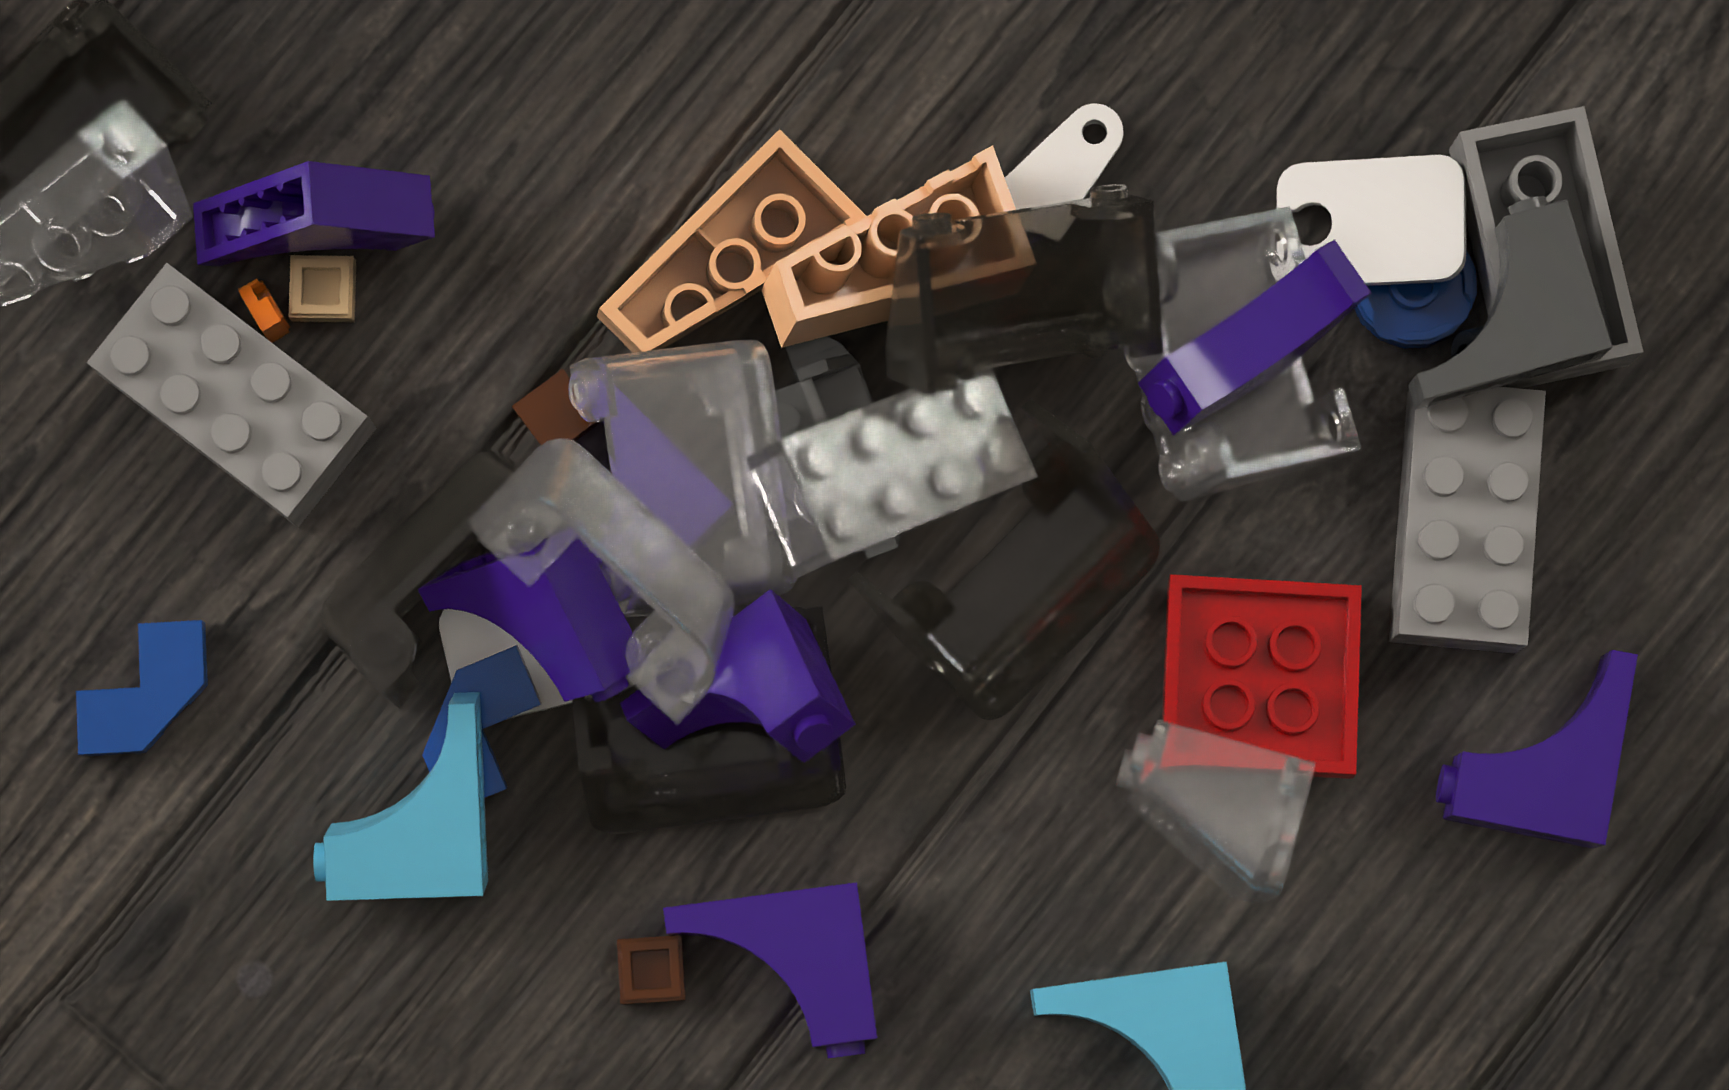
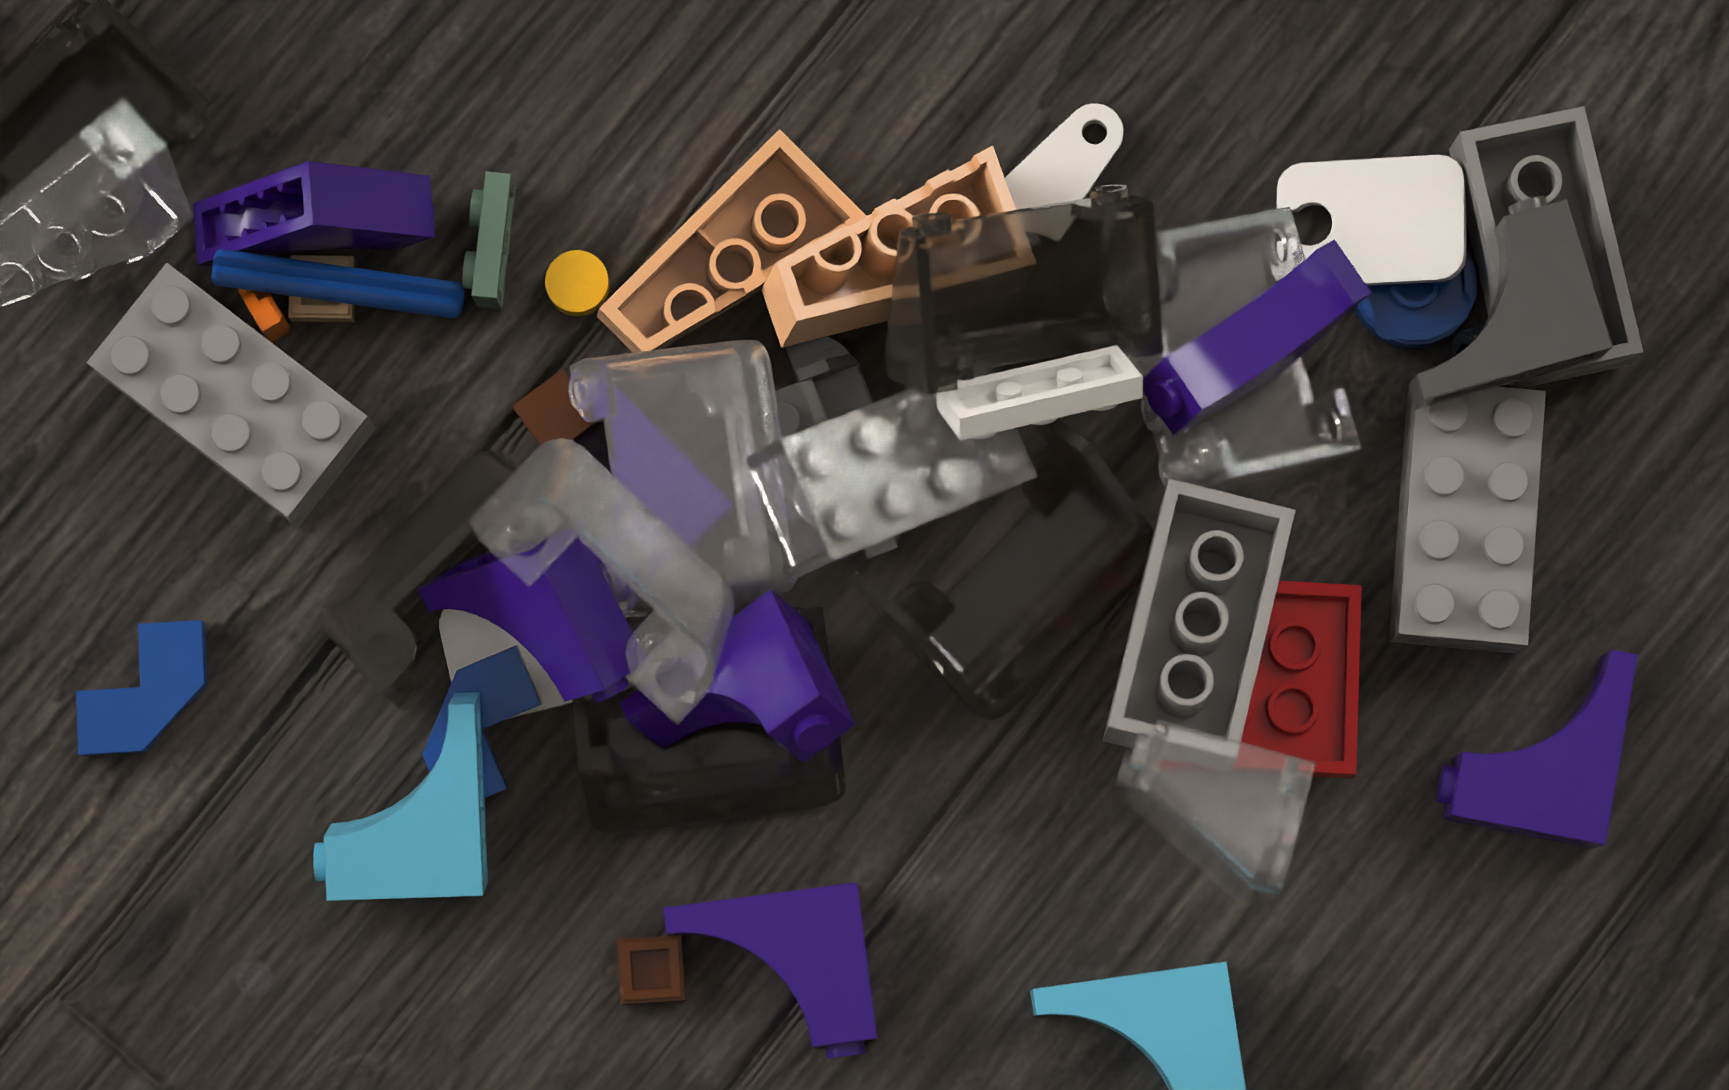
(337, 283): none -> blue axle
(493, 214): none -> sand green plate
(577, 283): none -> yellow tile
(1040, 393): none -> white plate
(1200, 614): none -> light grey brick

